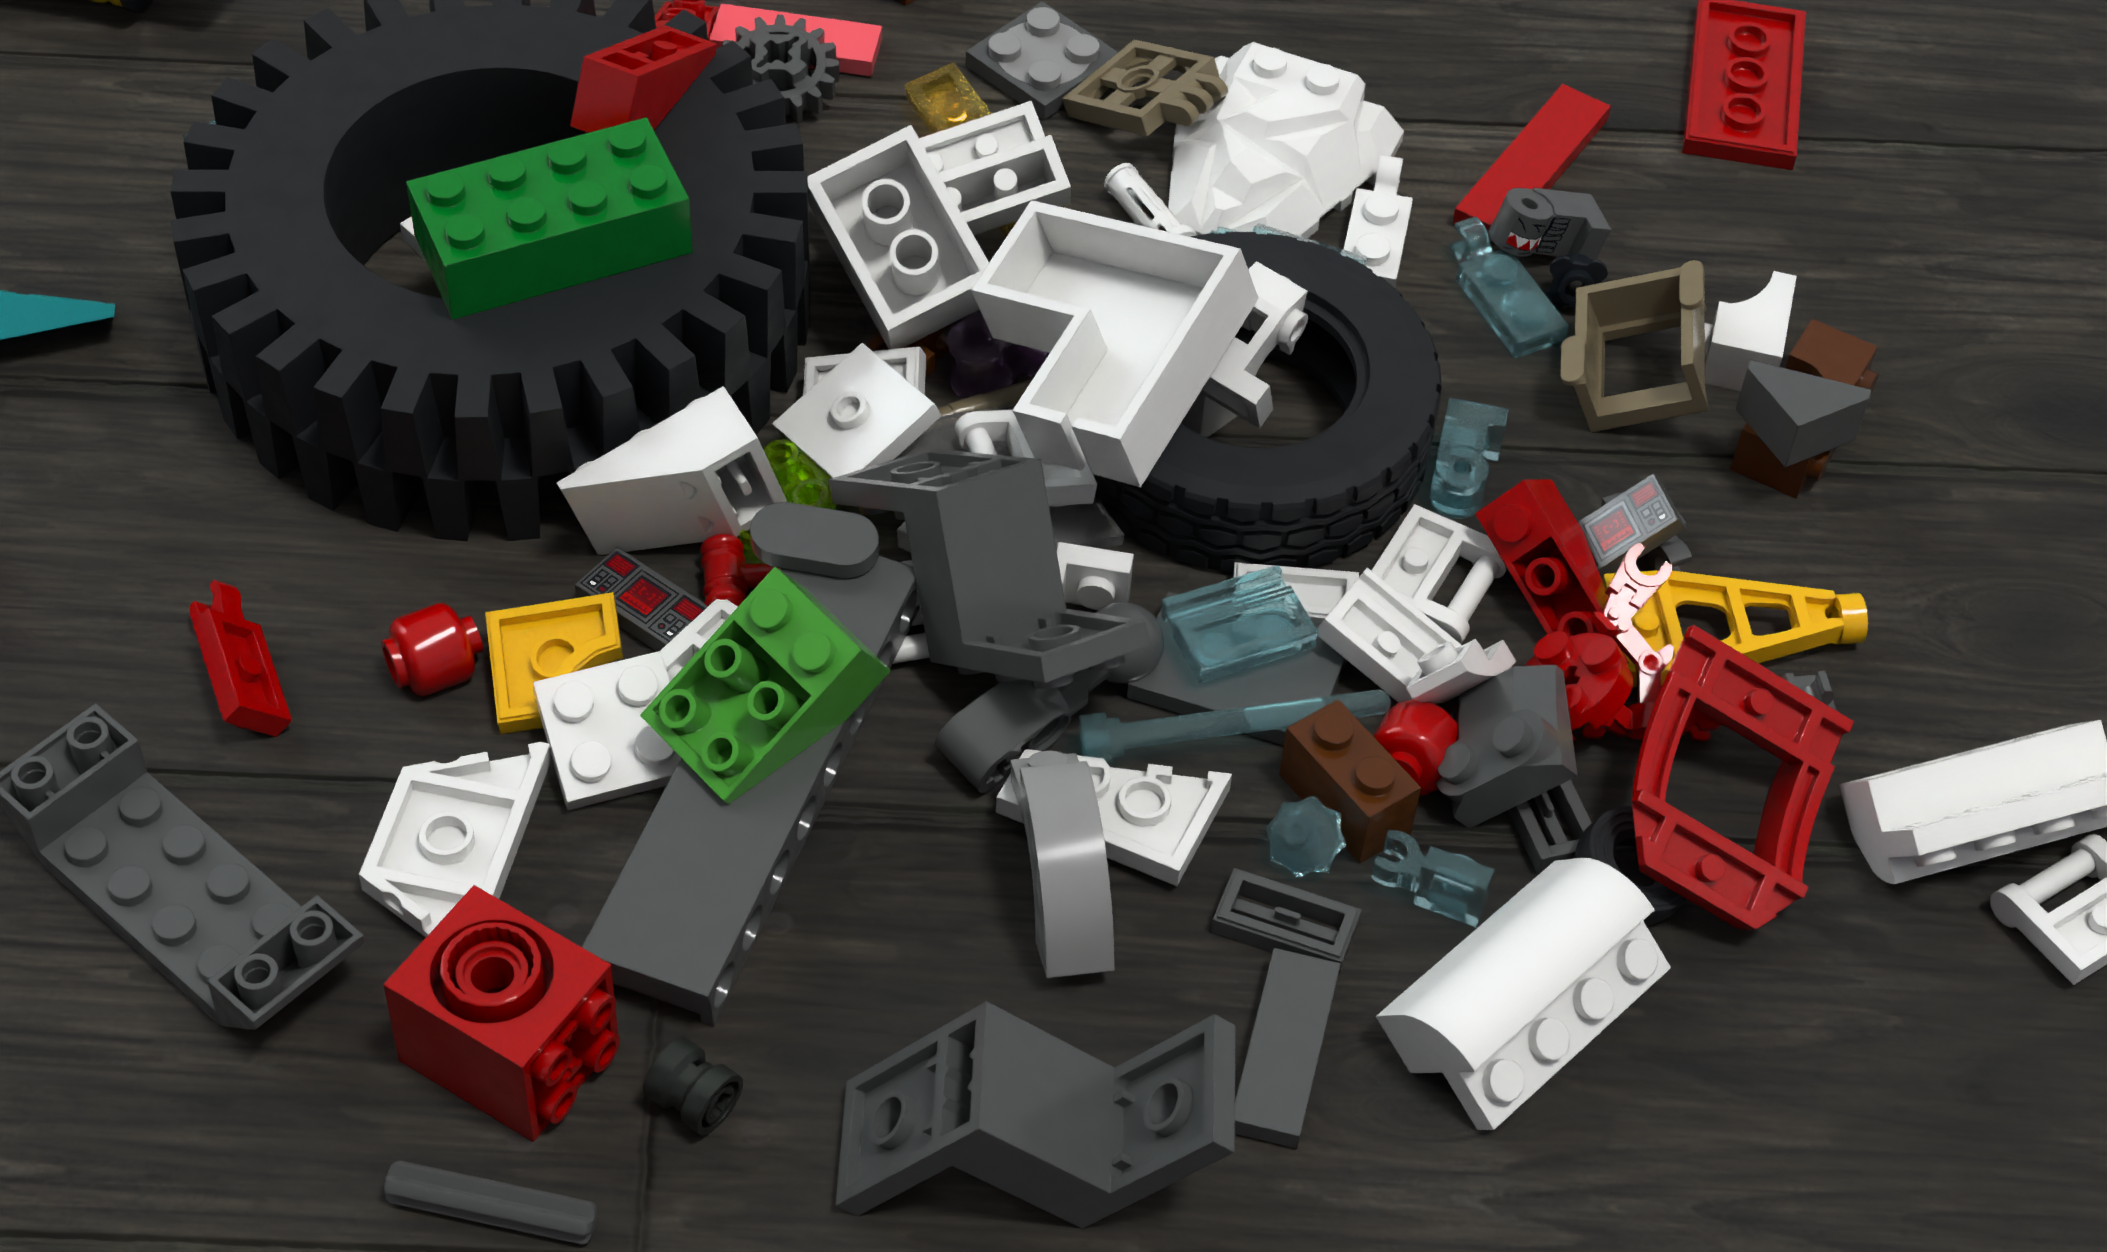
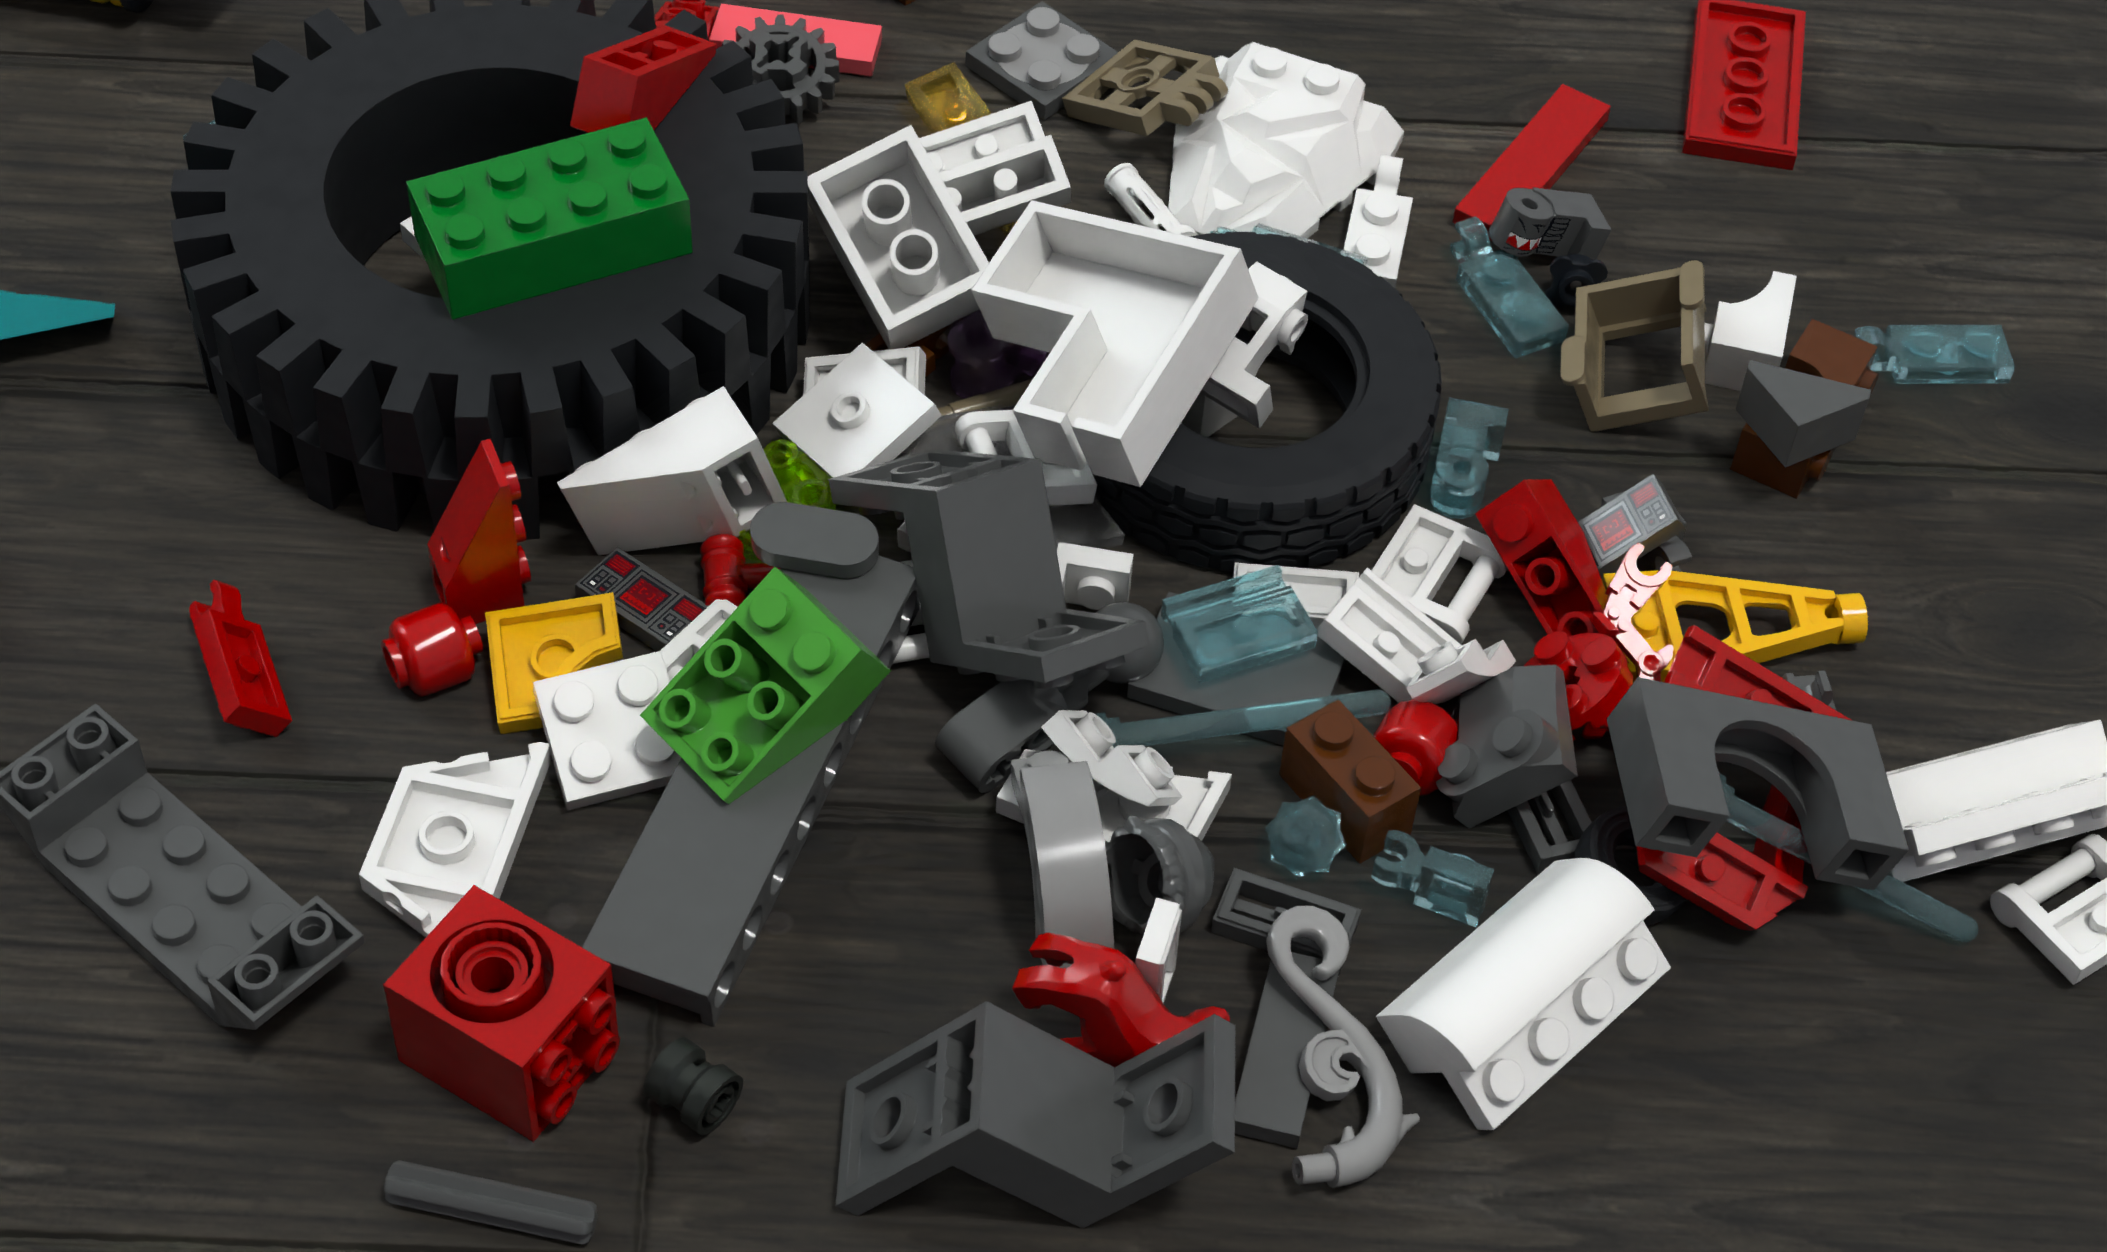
(476, 540): none -> red slope
(1107, 992): none -> red animal
(1126, 769): none -> white slope
(1159, 946): none -> white tile
(1161, 862): none -> dark grey hair
(1348, 1041): none -> light grey plant
(1821, 763): none -> dark grey arch
(1888, 891): none -> clear light blue piece
(1941, 353): none -> clear light blue plate

